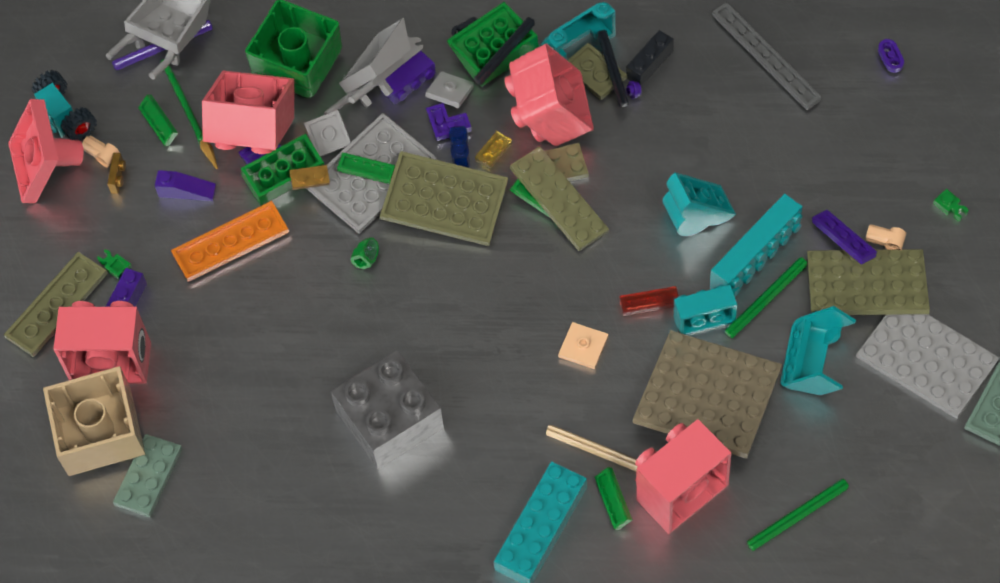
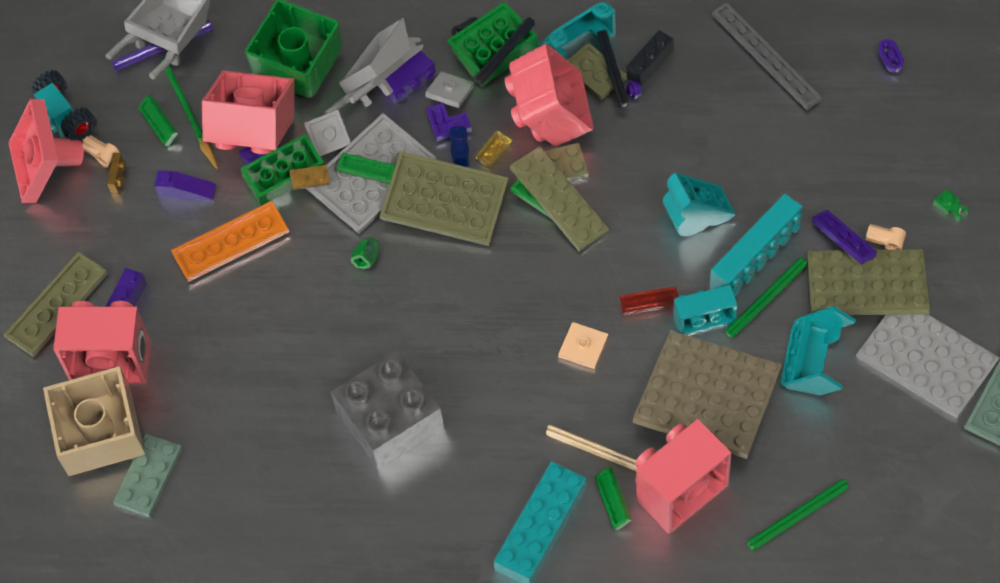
(114, 265): green plate -> none

